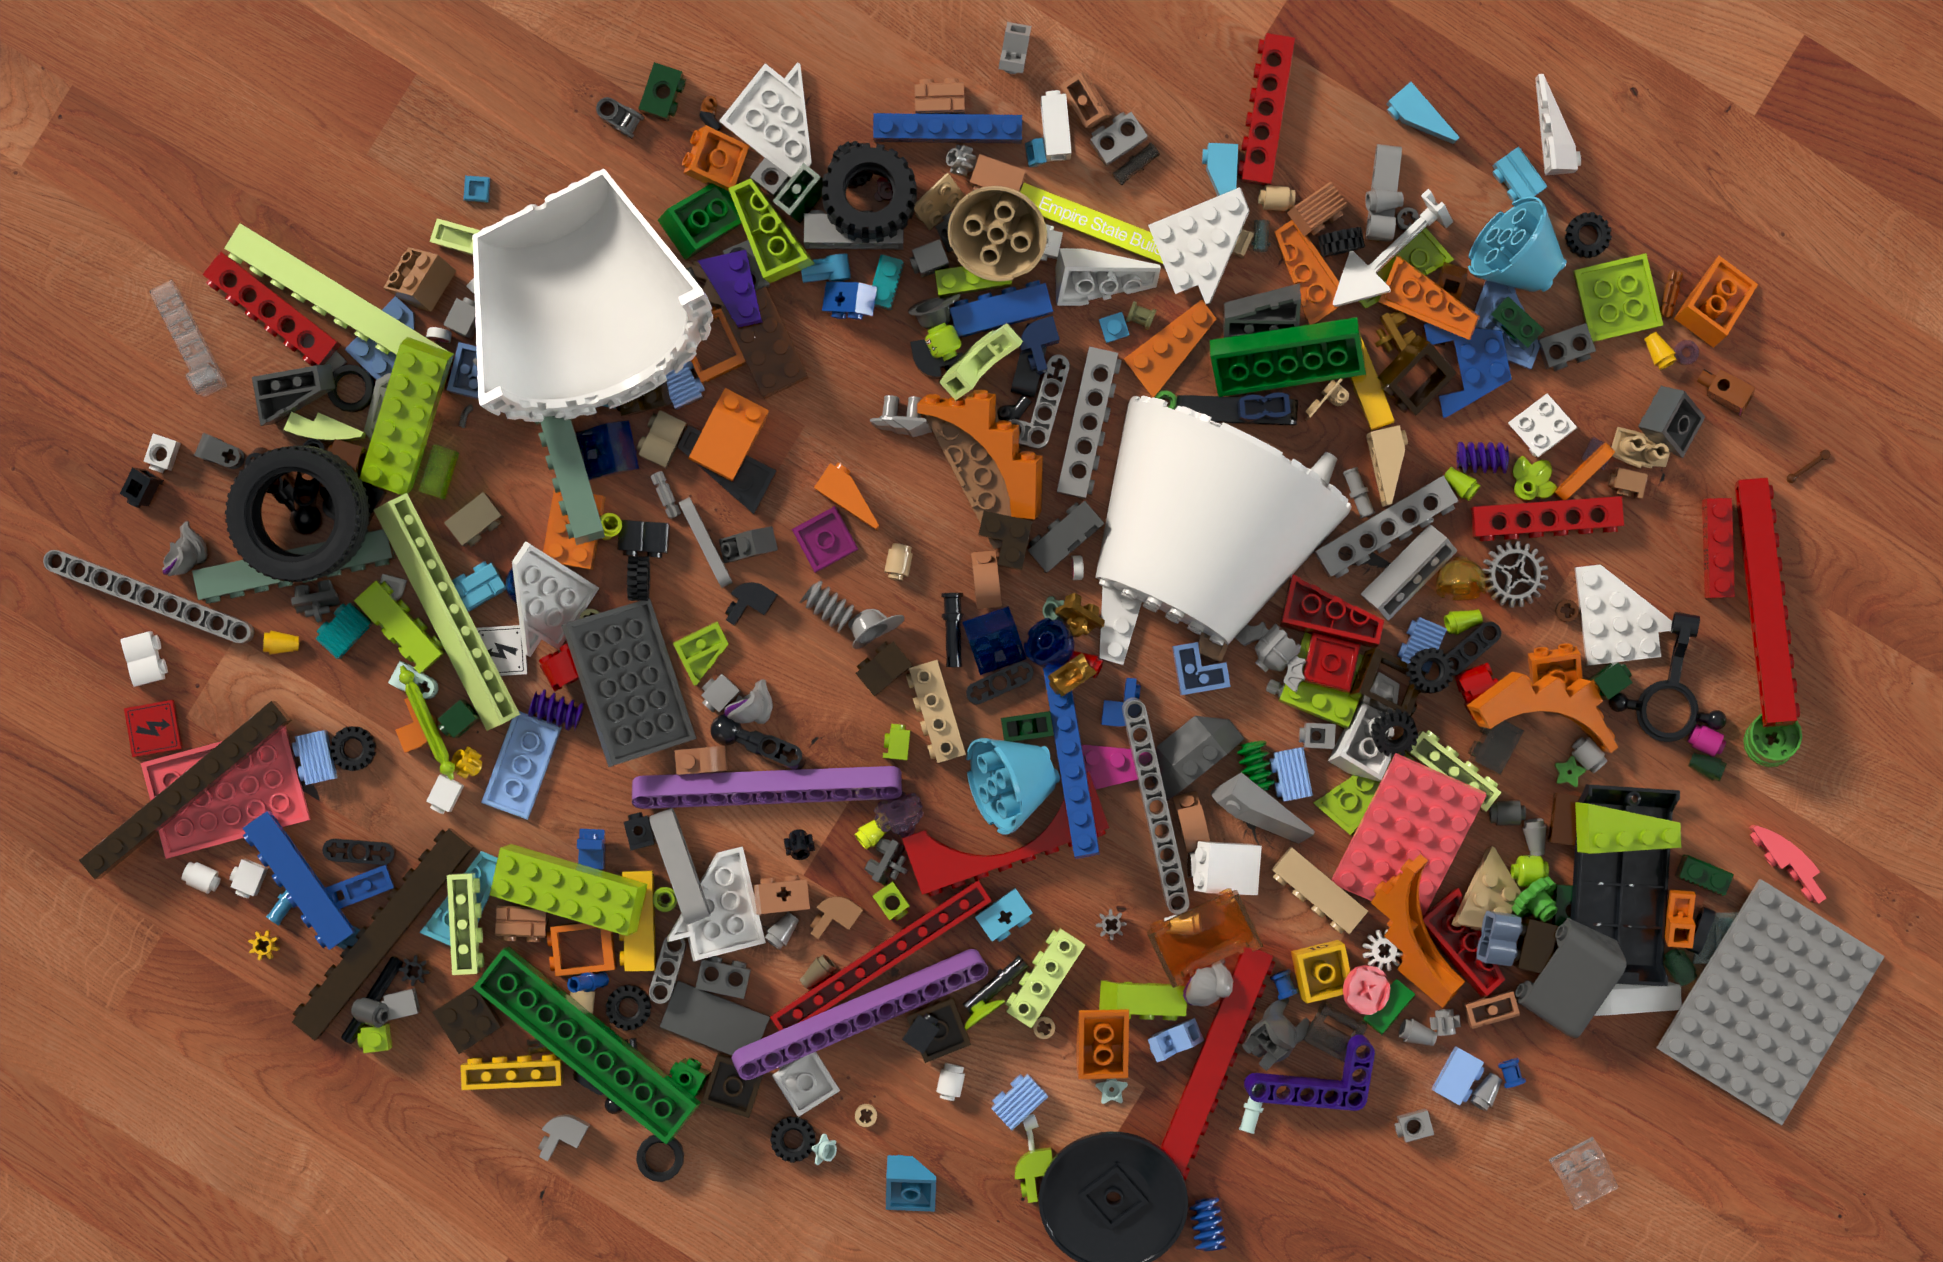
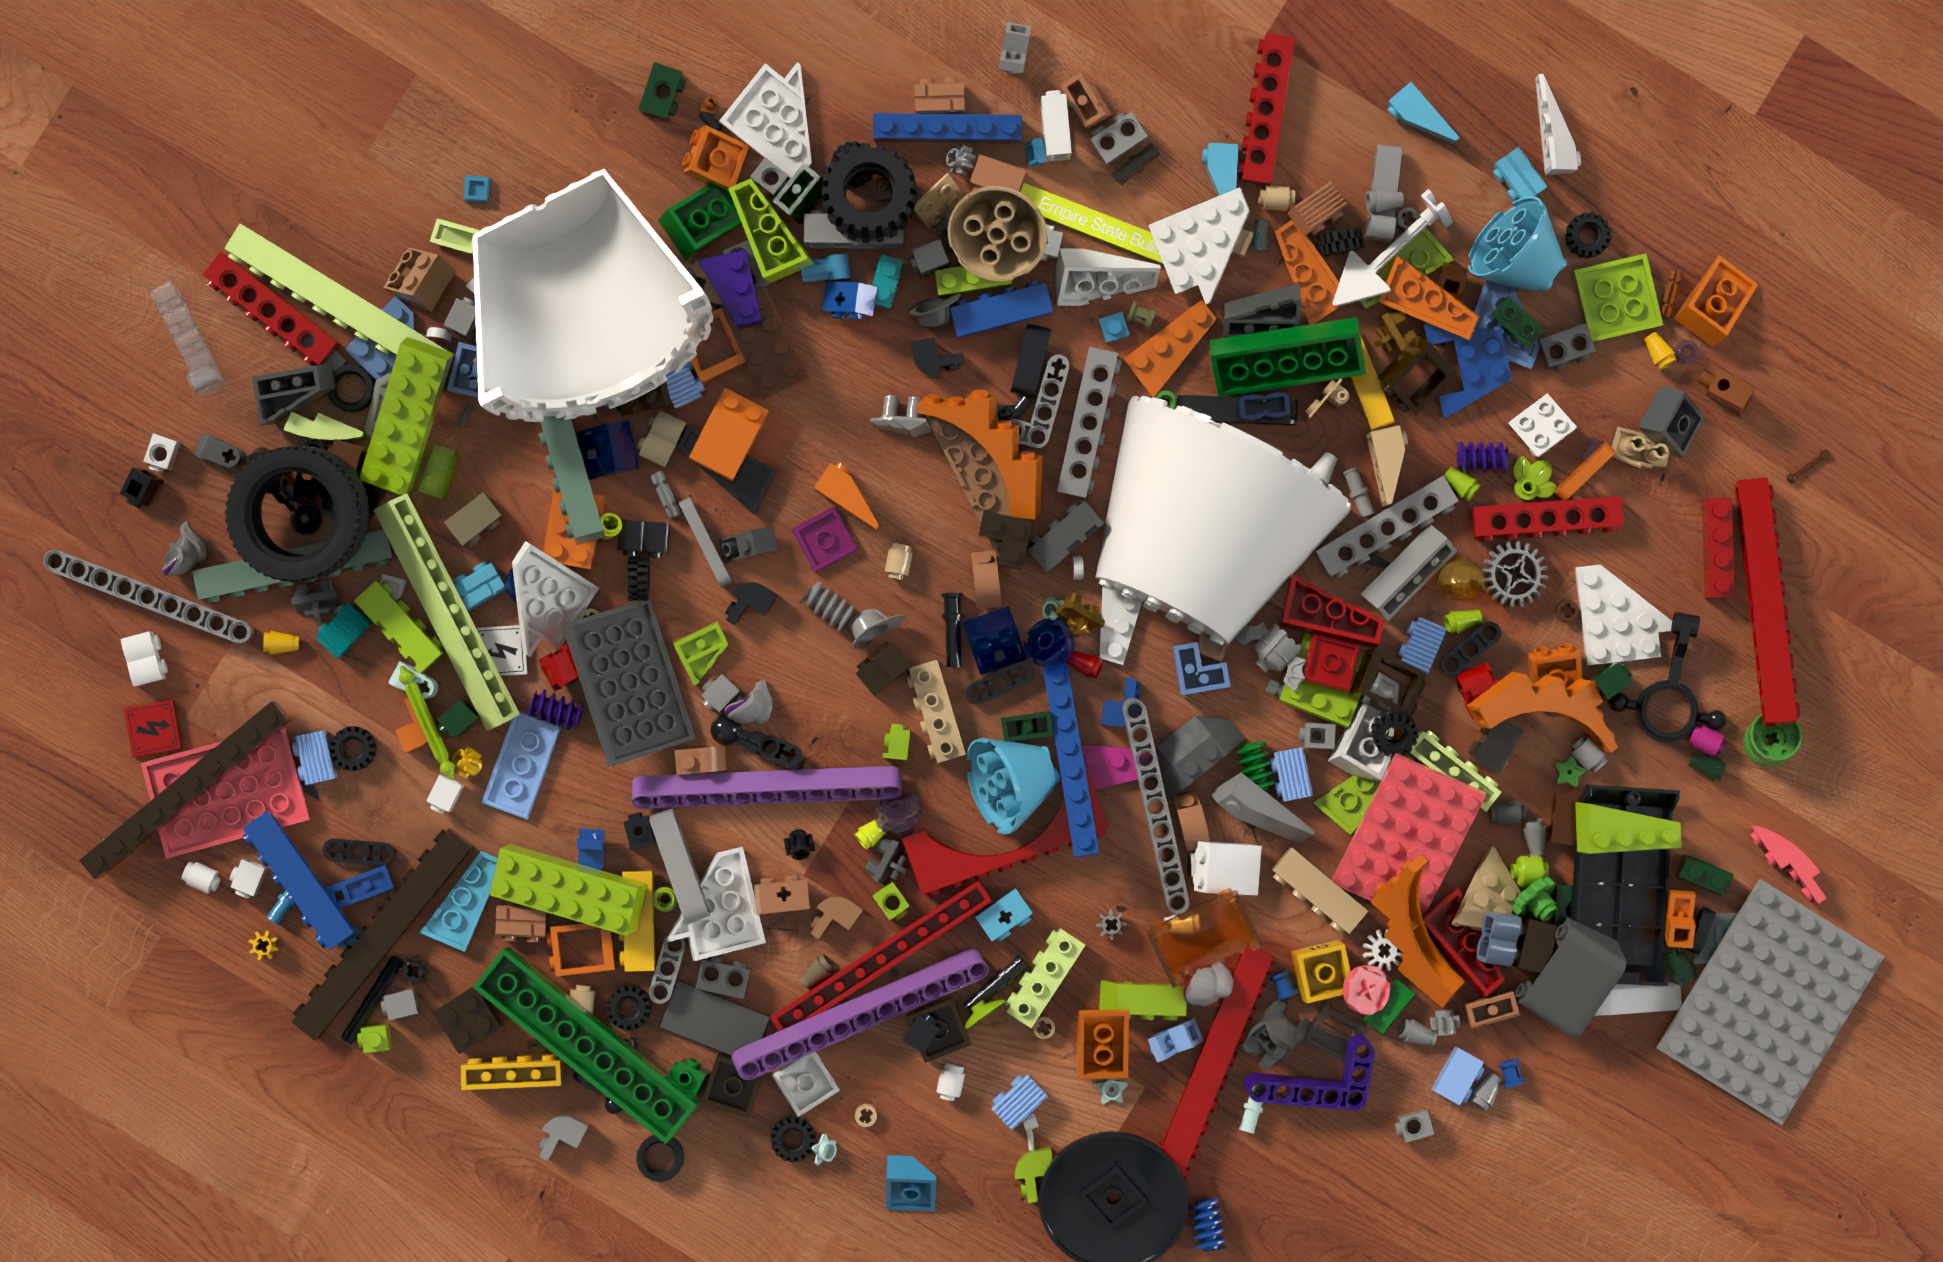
(370, 1012): dark grey brick -> none
(464, 923): yellowish green brick -> none
(587, 982): blue pin -> none
(620, 117): dark grey piece -> none
(781, 931): light grey cone -> none
(943, 341): lime head -> none
(978, 359): yellowish green arch -> none
(1038, 336): dark blue brick -> none
(1070, 675): pearl gold hips -> none
(1443, 664): black tyre -> none
(1584, 1173): clear bracket -> none
(1628, 482): medium nougat brick -> none

